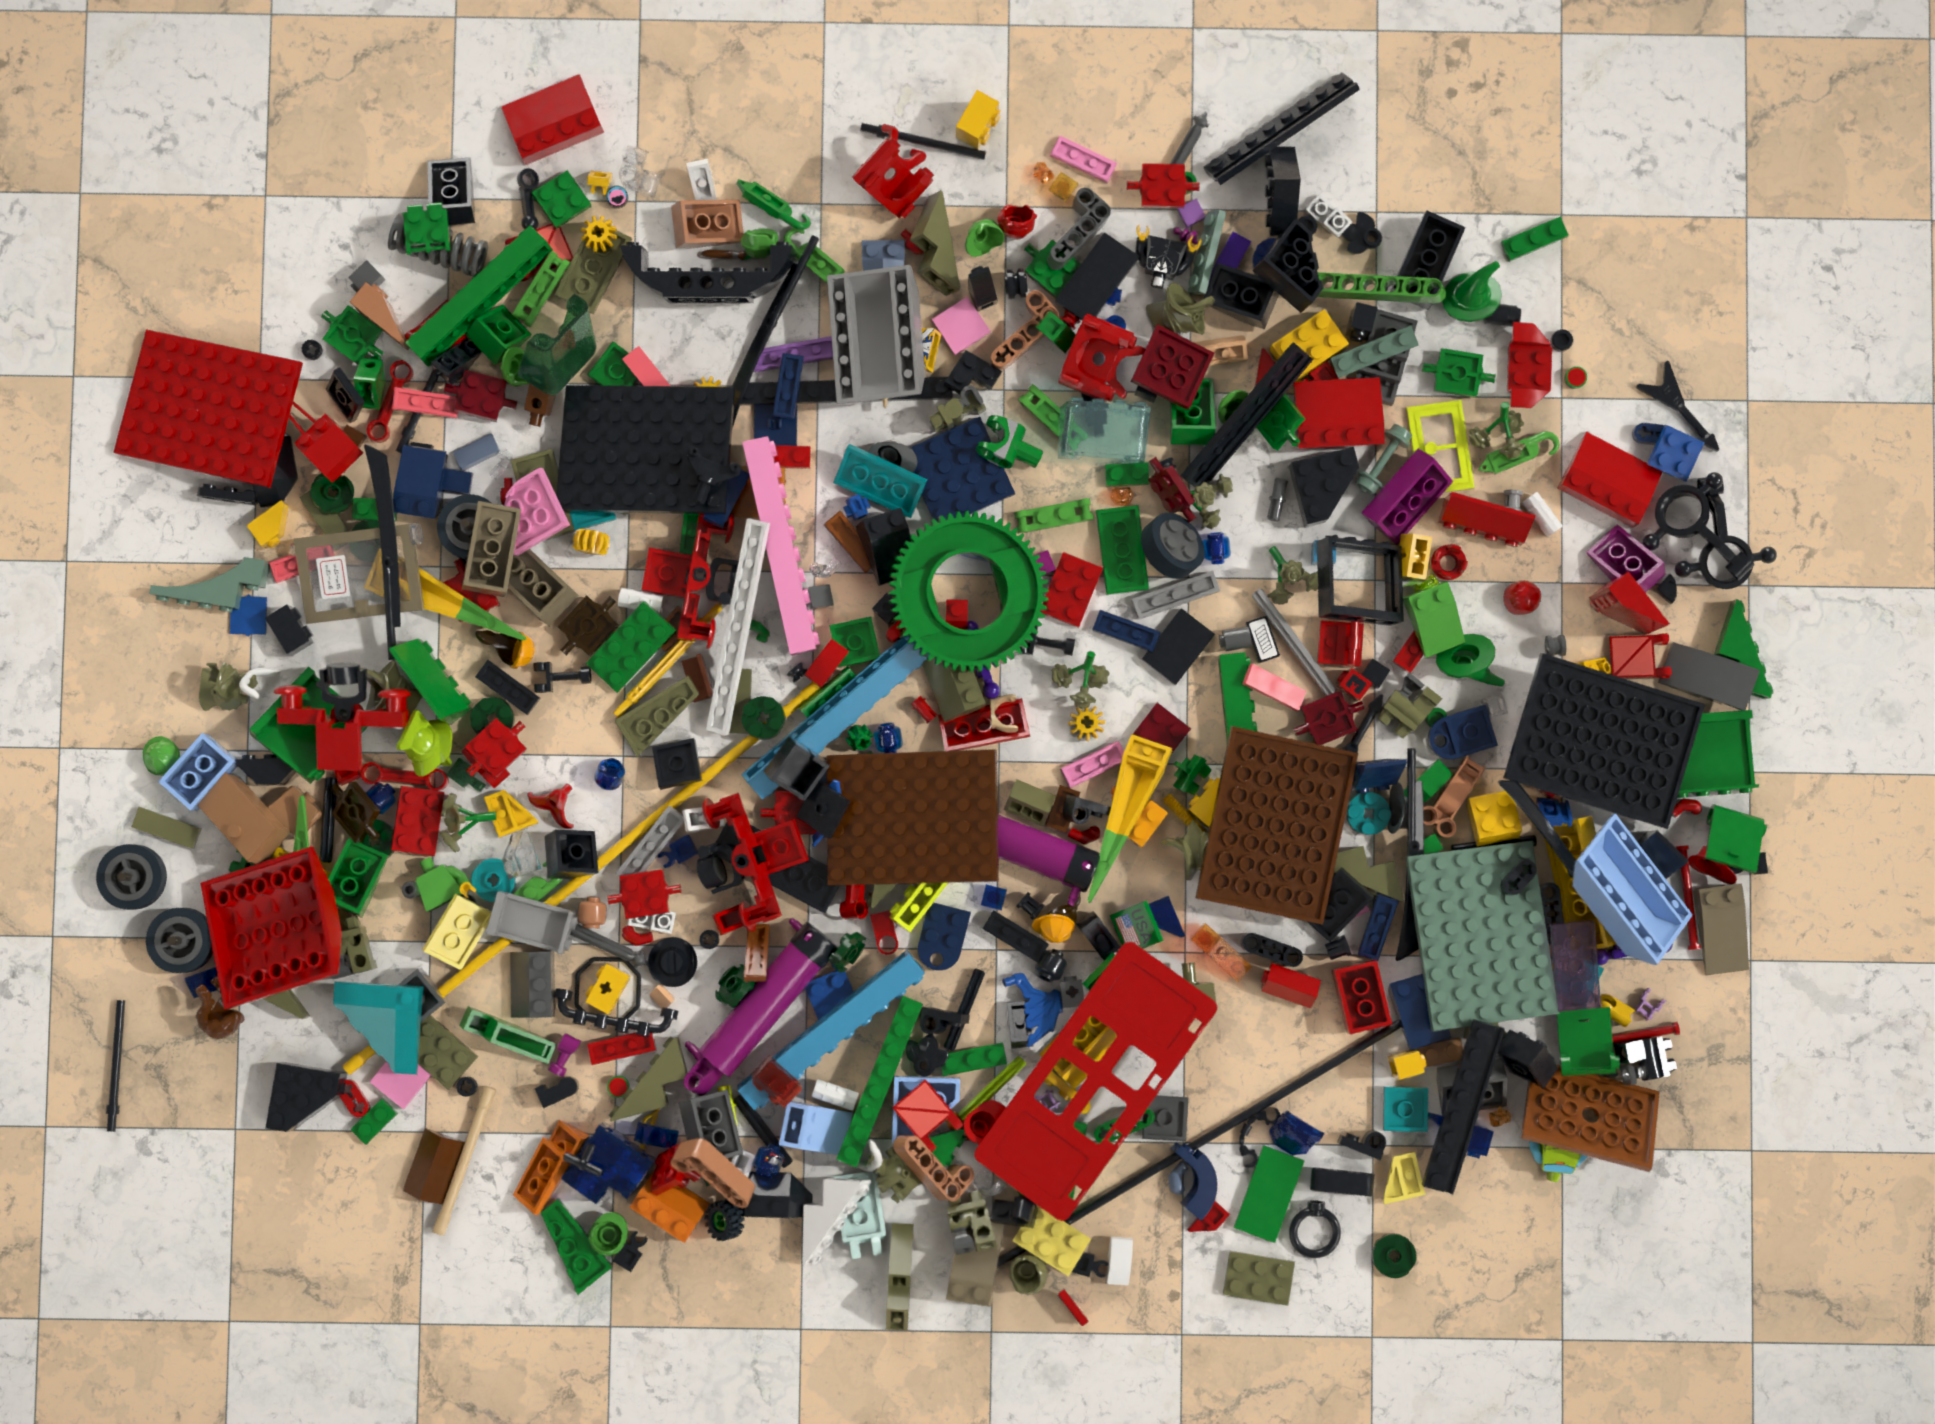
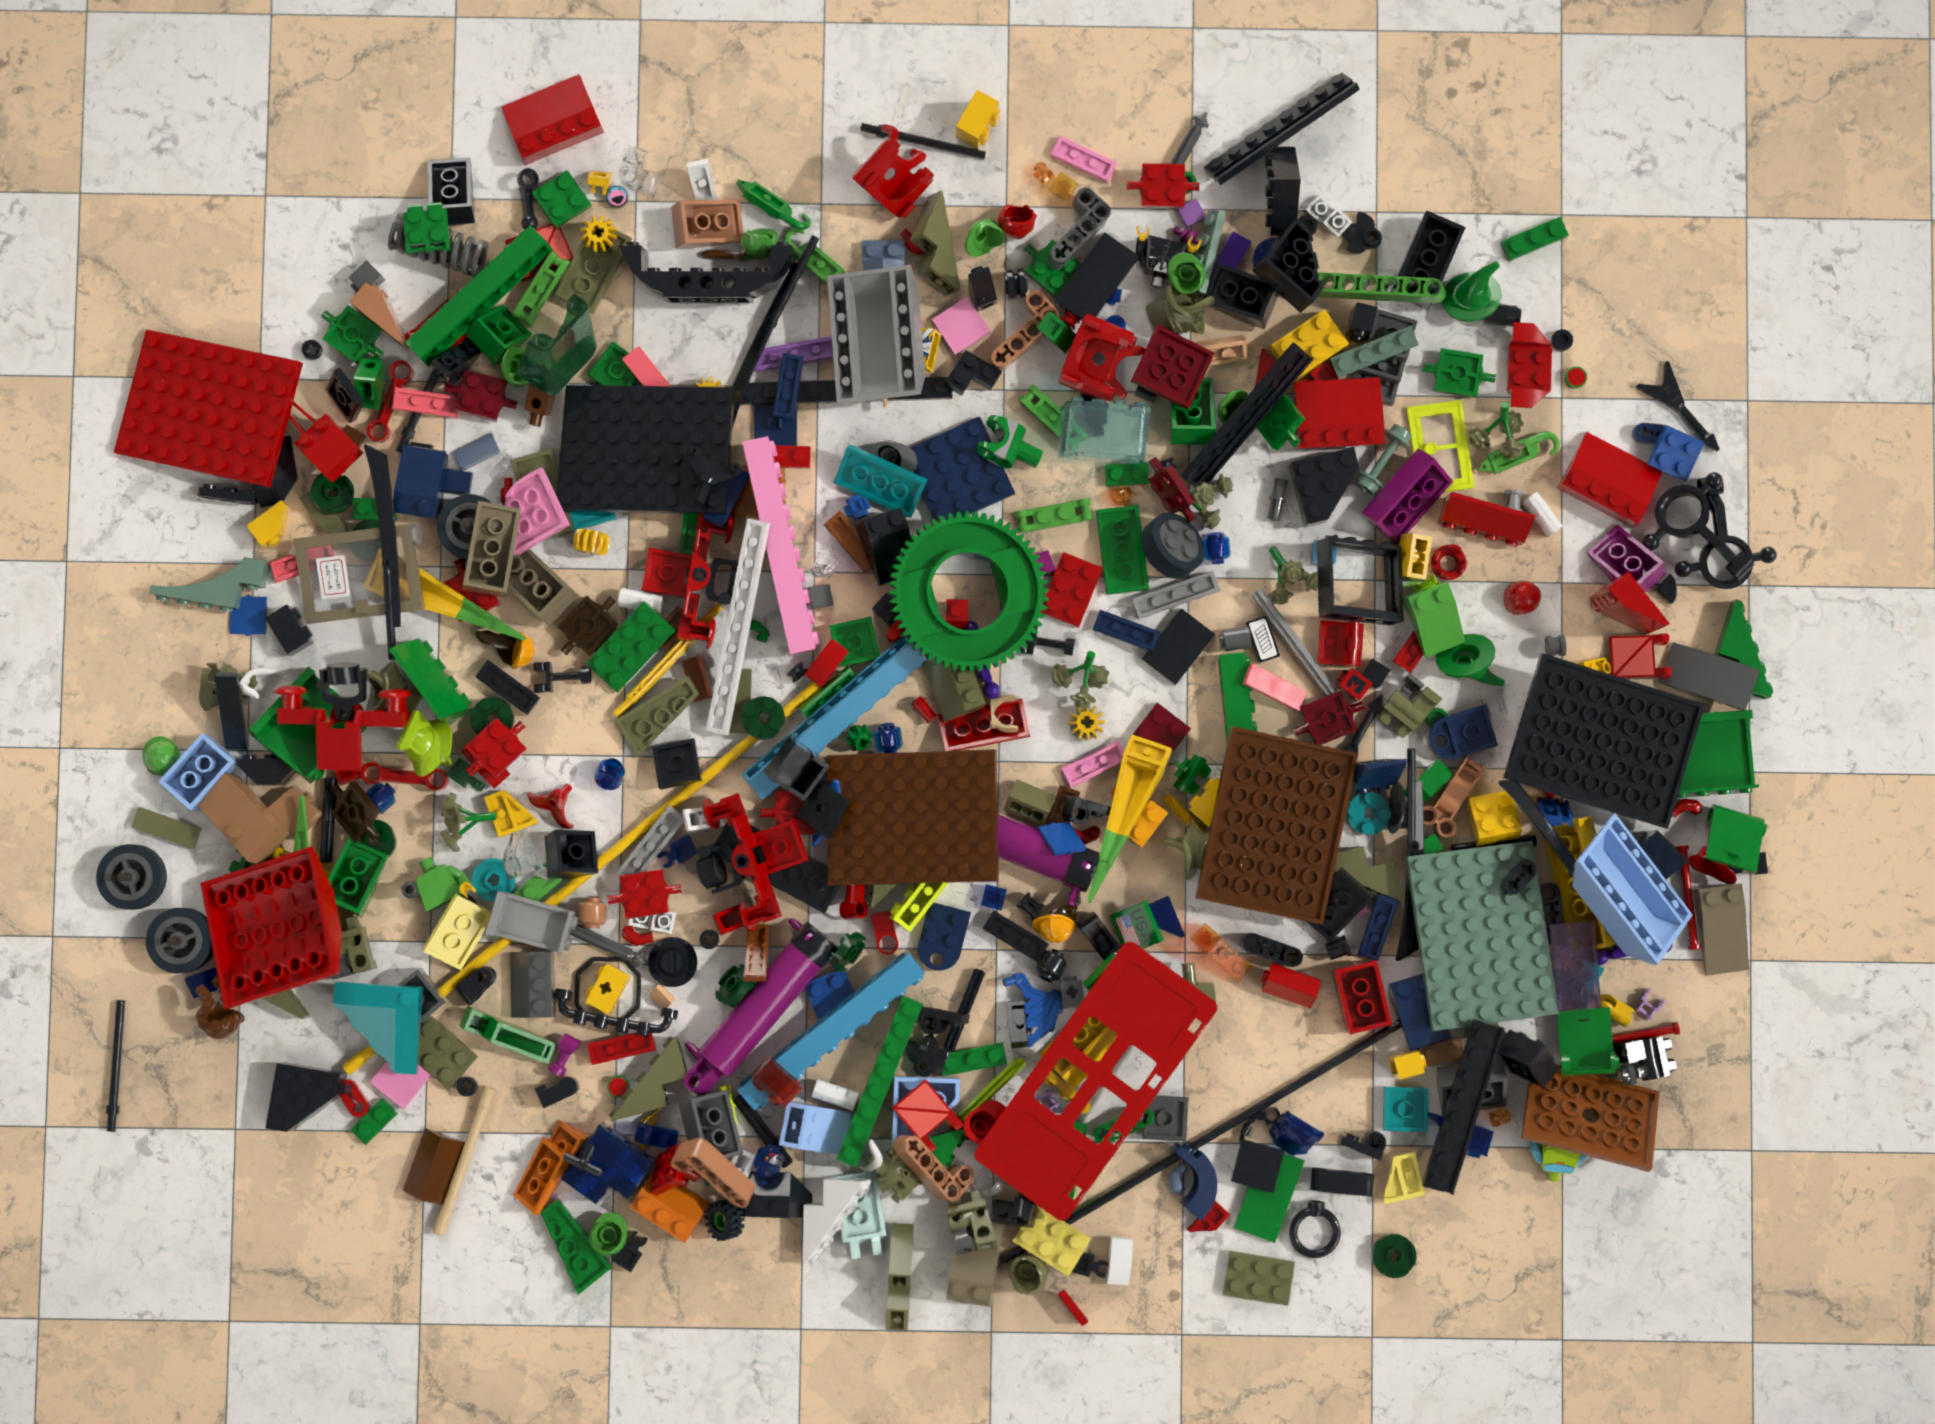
(231, 710): none -> black tile
(417, 820): red plate -> none
(473, 987): none -> black piece
(956, 409): olive hips -> none
(1061, 838): none -> blue piece
(1186, 273): none -> bright green piece
(1257, 1165): none -> black tile

